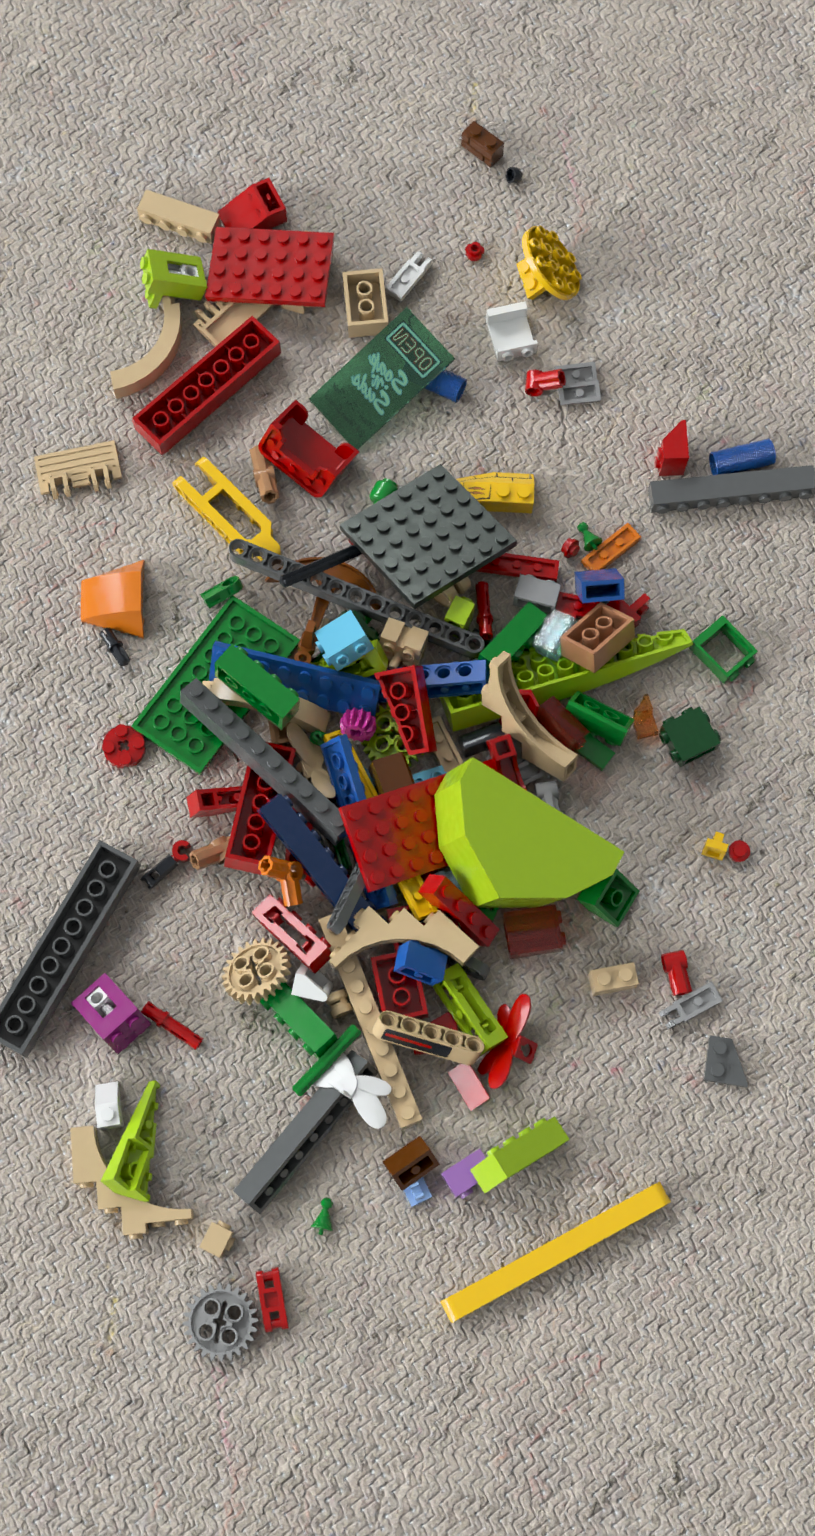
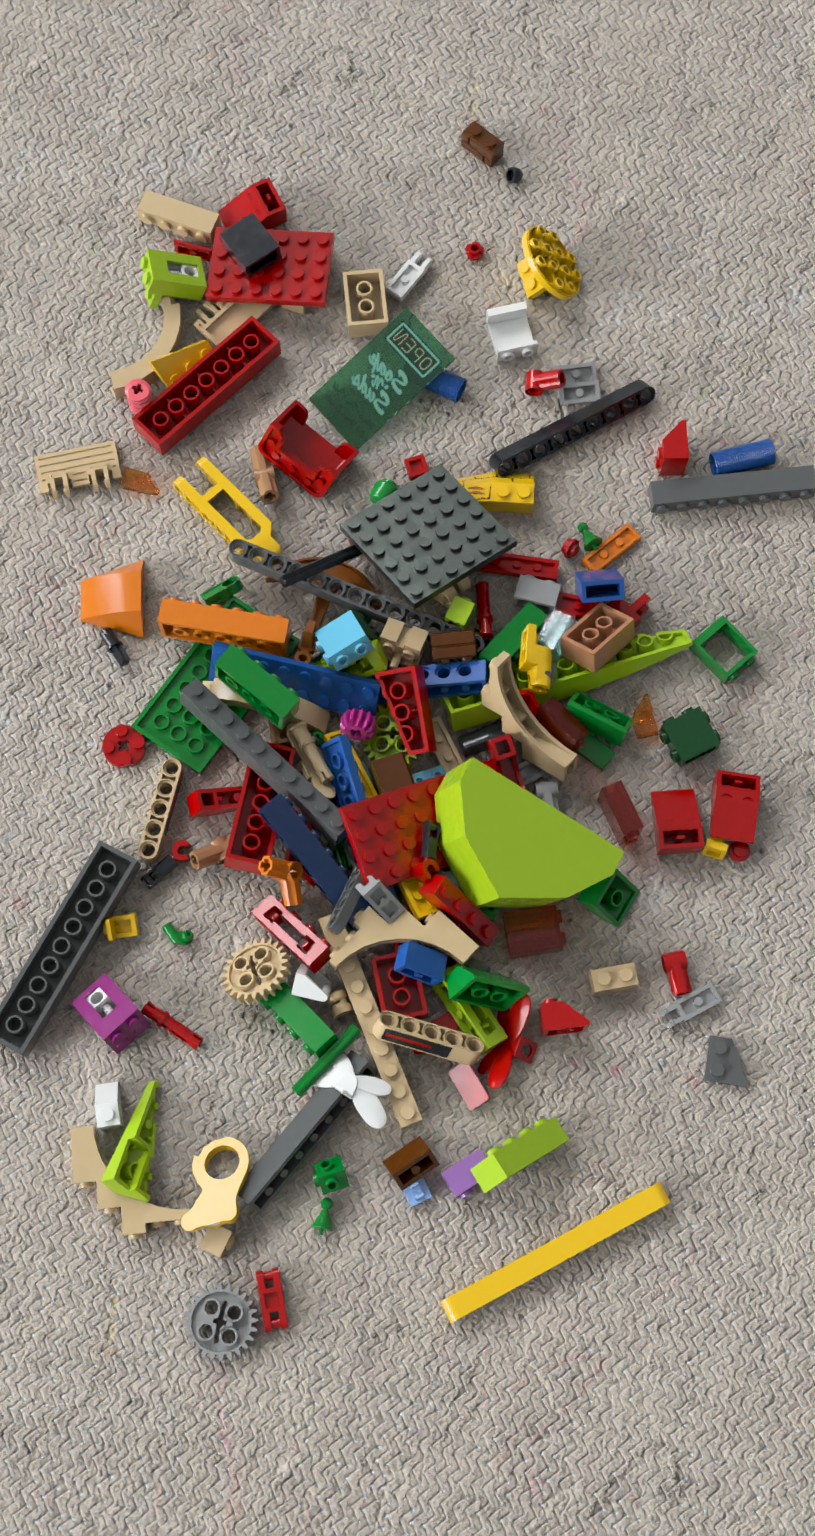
(121, 926): none -> yellow bracket
(137, 482): none -> clear orange slope
(138, 394): none -> coral piece
(161, 800): none -> tan beam
(175, 364): none -> yellow wing
(177, 937): none -> green arm
(188, 248): none -> red slope
(218, 1199): none -> yellow animal
(233, 626): none -> orange brick
(250, 245): none -> black brick
(307, 744): none -> tan pin
(330, 1175): none -> green brick
(381, 899): none -> light grey hinge
(416, 466): none -> red plate
(423, 870): none -> piece
(454, 645): none -> reddish brown brick
(484, 988): none -> green slope
(536, 661): none -> yellow plate
(560, 1018): none -> red slope
(571, 428): none -> black beam
(620, 813): none -> clear red brick
(676, 822): none -> red slope
(734, 806): none -> red slope

